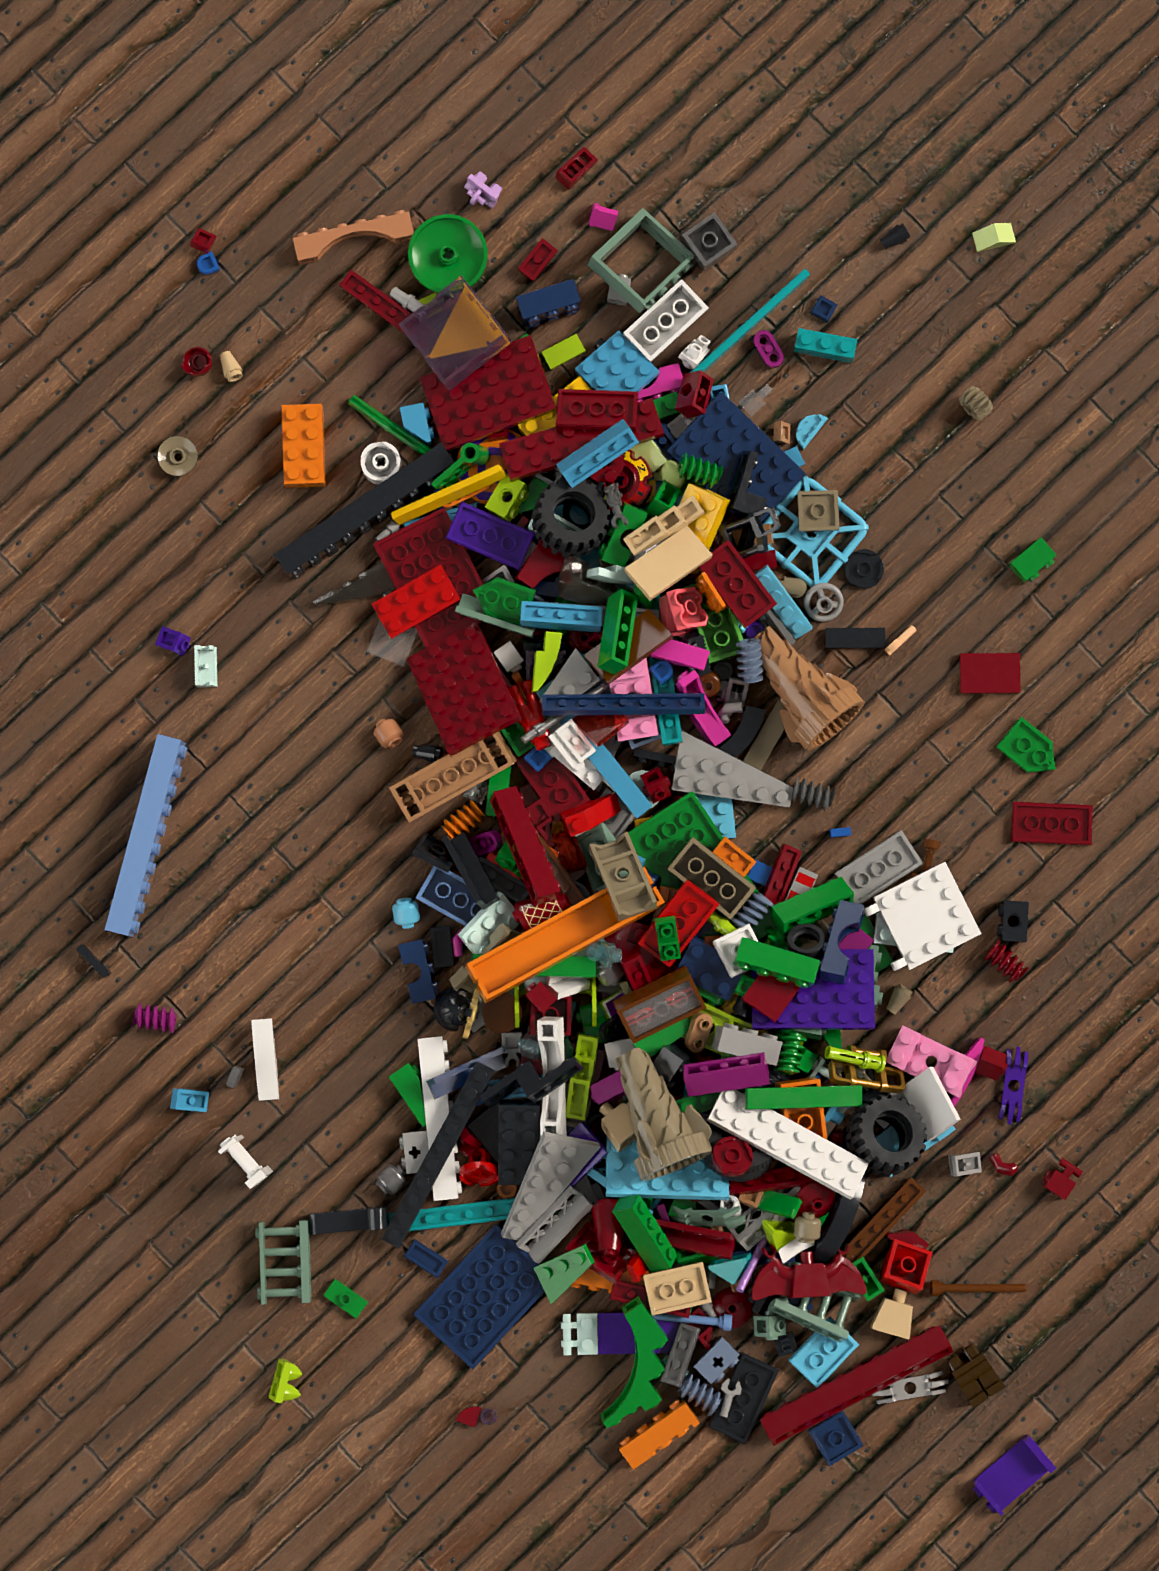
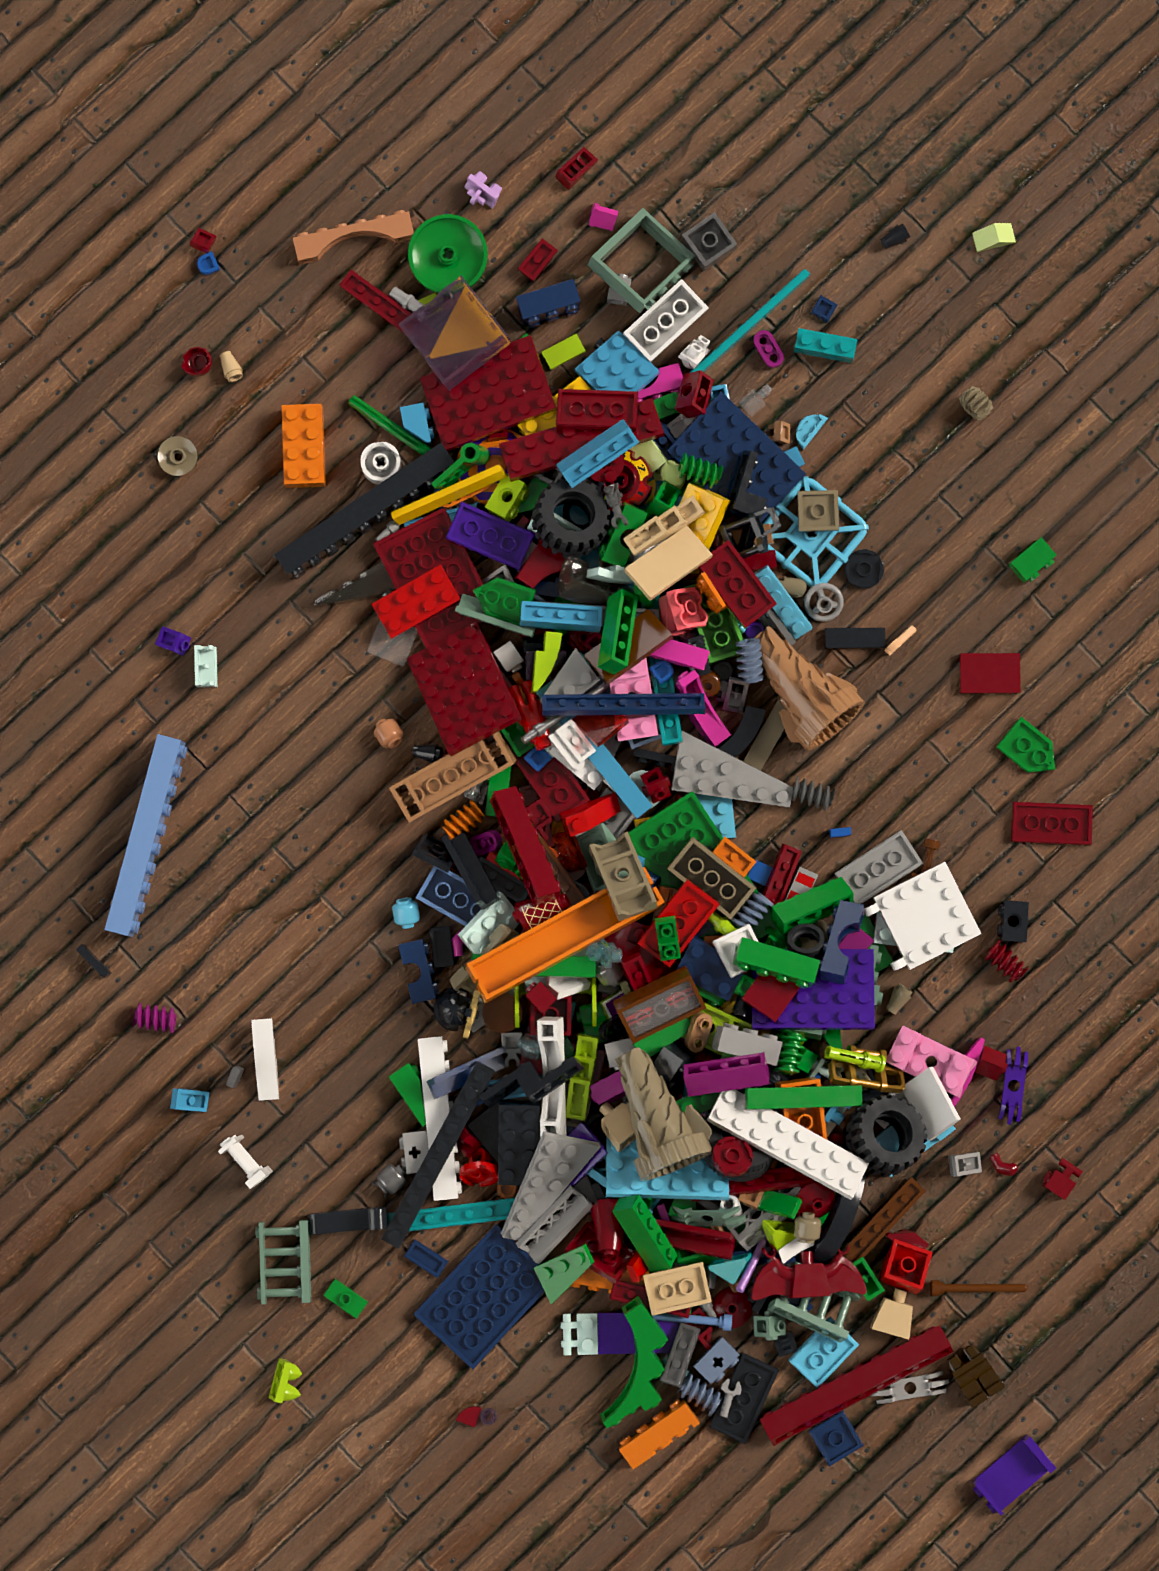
(727, 710): light grey arm -> none

